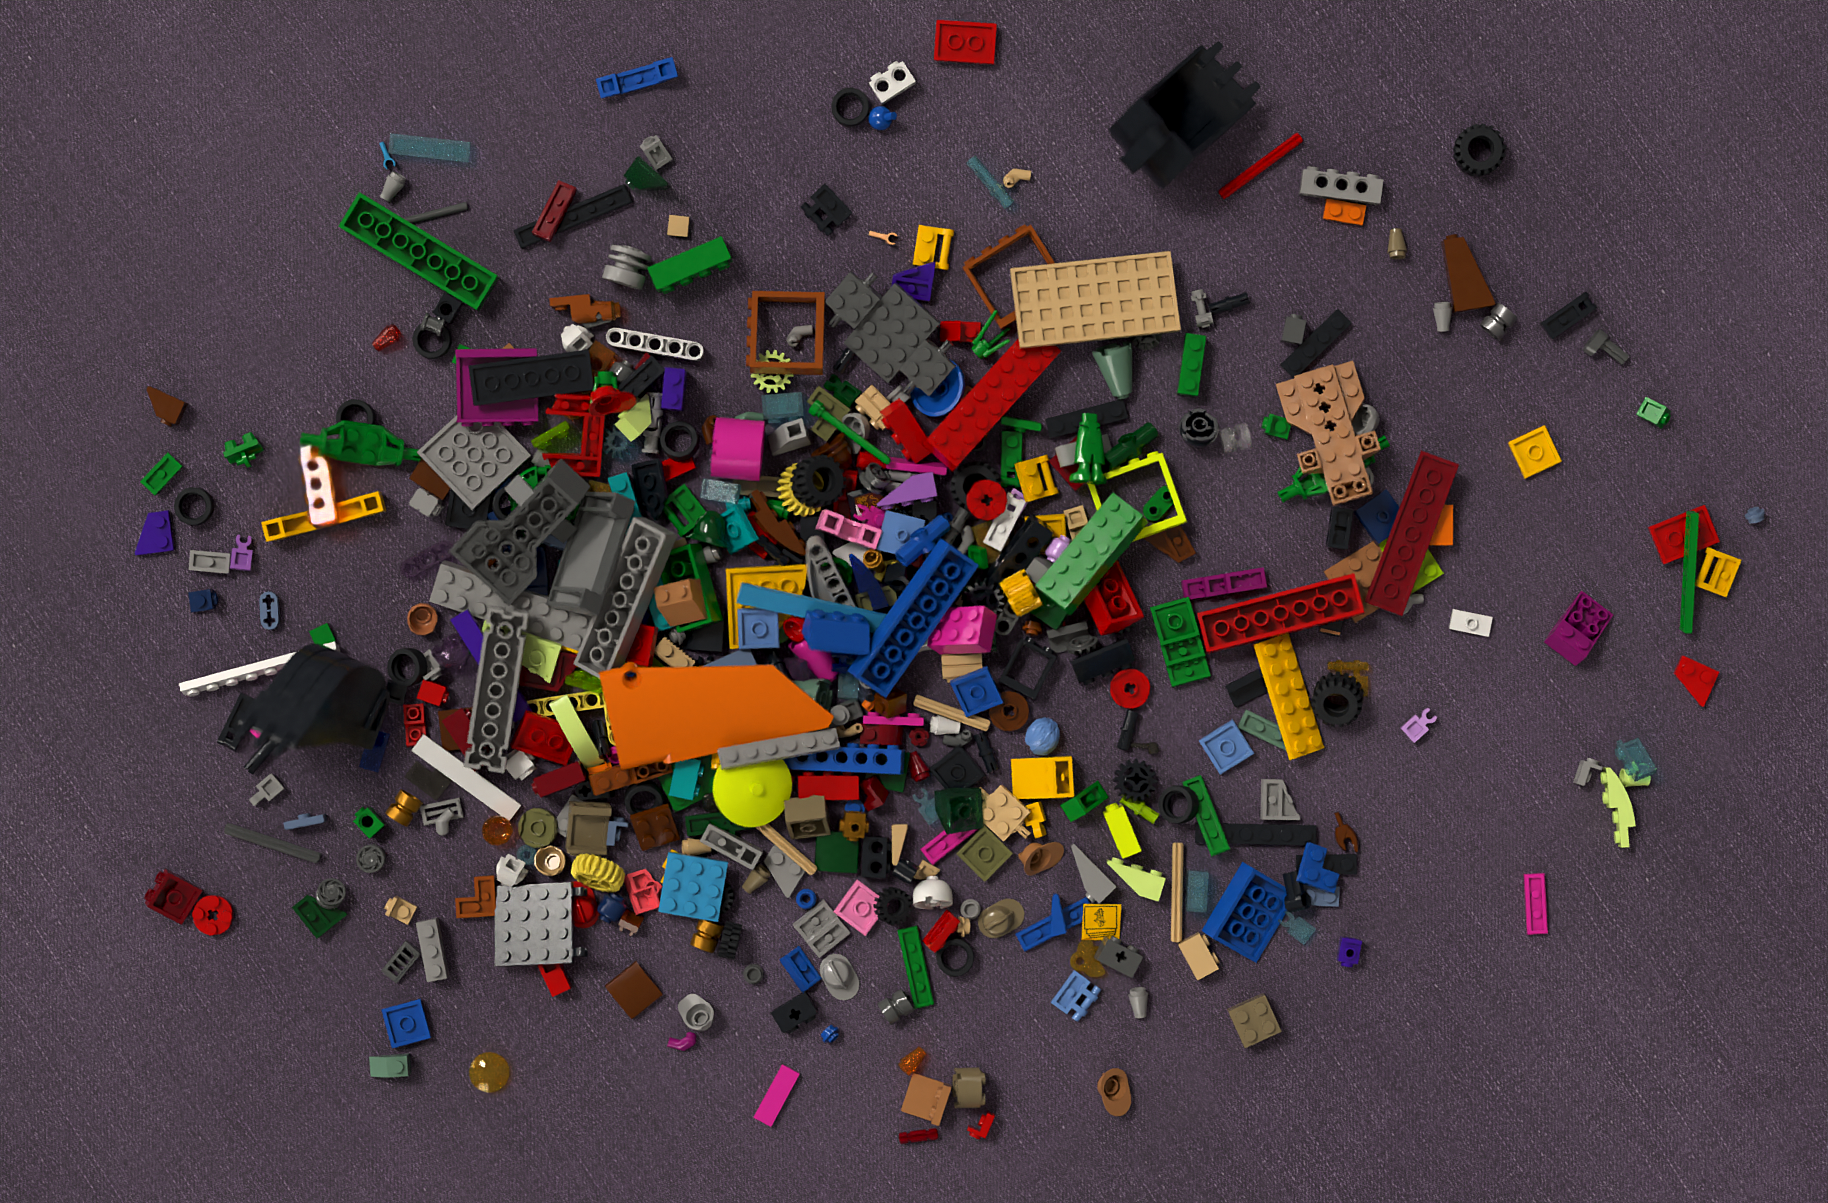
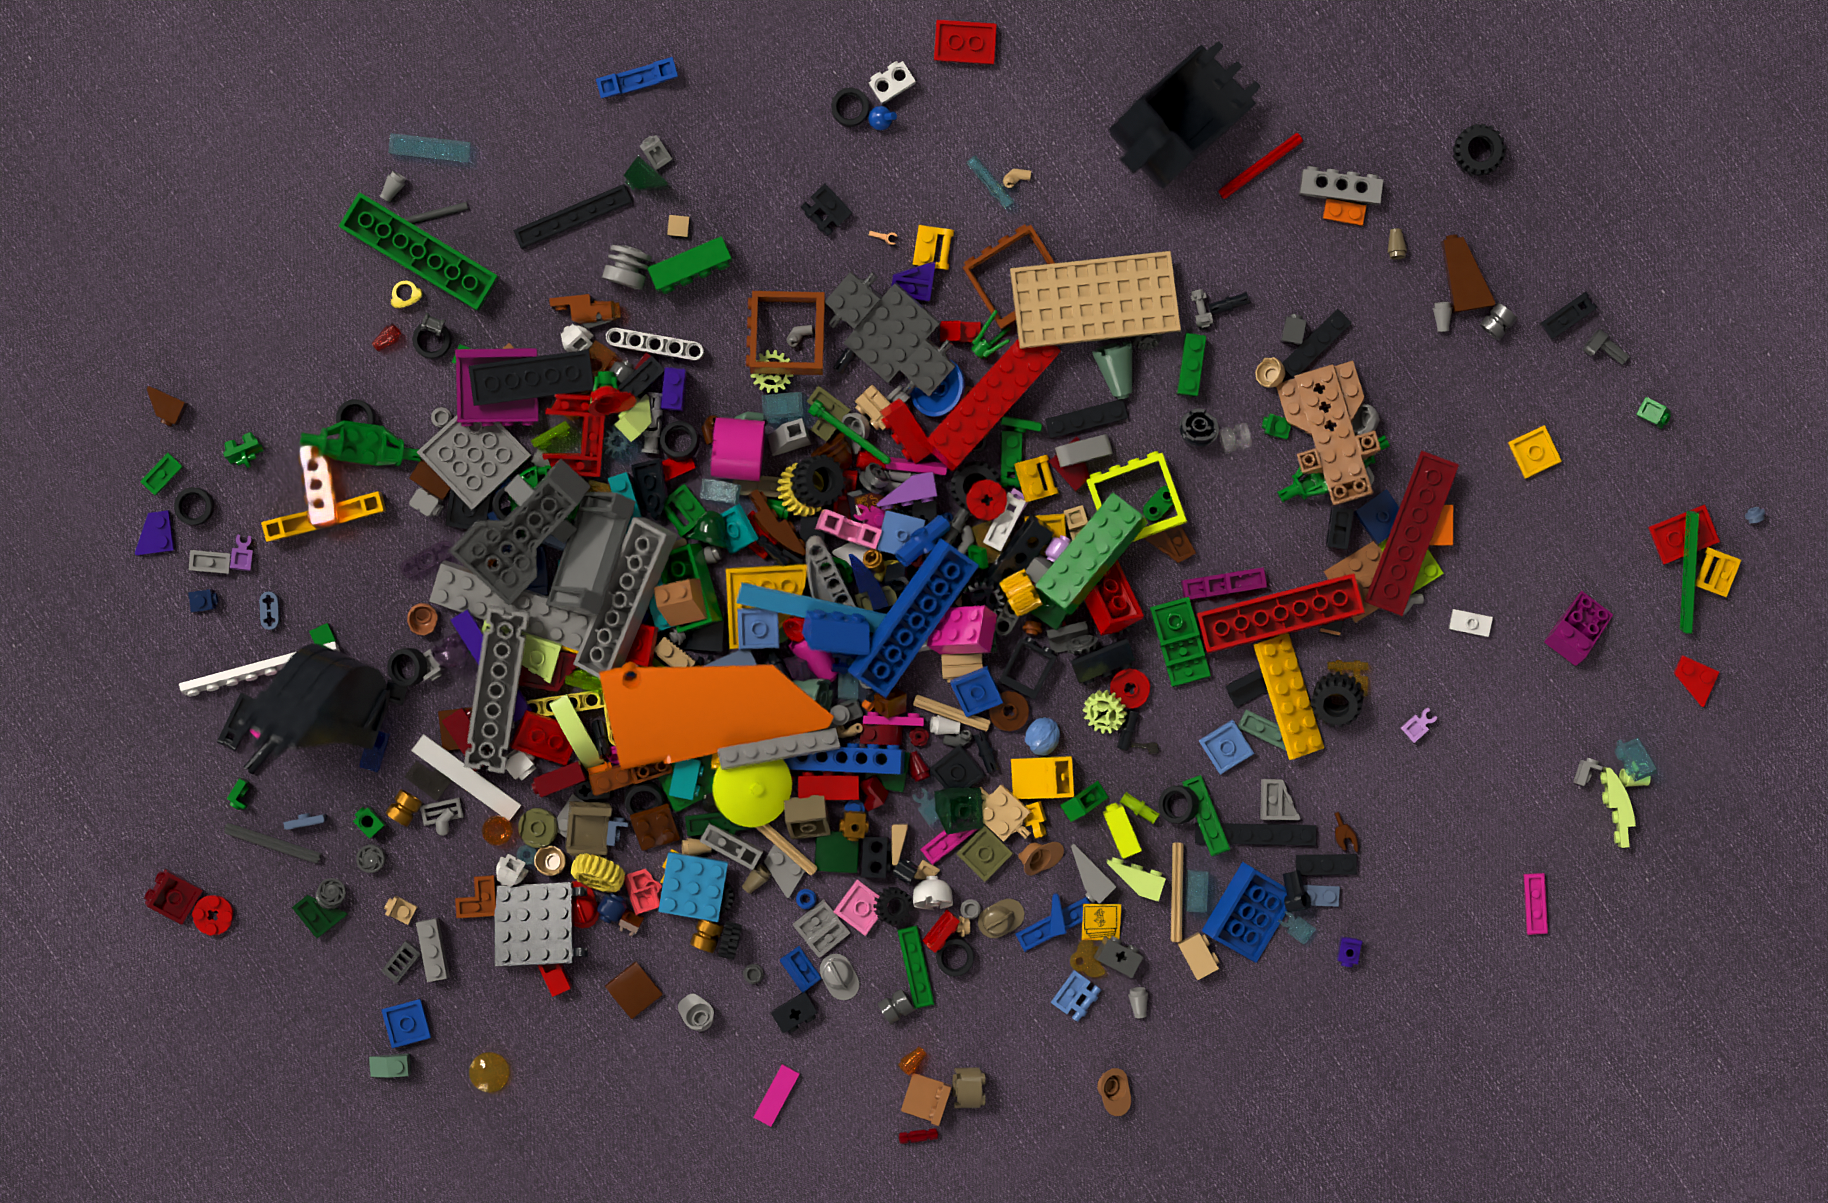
(239, 790): none -> green bracket
(268, 789): light grey plate -> none
(386, 155): dark azure hand -> none
(414, 723): red slope -> none
(416, 294): none -> light yellow piece
(433, 693): red brick -> none
(441, 417): none -> light grey plate
(455, 304): black brick -> none
(554, 211): dark red tile -> none
(684, 1043): magenta arm -> none
(745, 503): teal pin -> none
(830, 1034): blue plate -> none
(844, 392): dark green plate -> none
(985, 1123): red bracket -> none
(1088, 452): green piece -> none
(1101, 702): none -> yellowish green gear
(1130, 446): dark green piece -> none
(1134, 789): black gear -> none
(1254, 1020): dark tan brick -> none
(1270, 372): none -> tan hair
(1311, 869): blue plate -> none

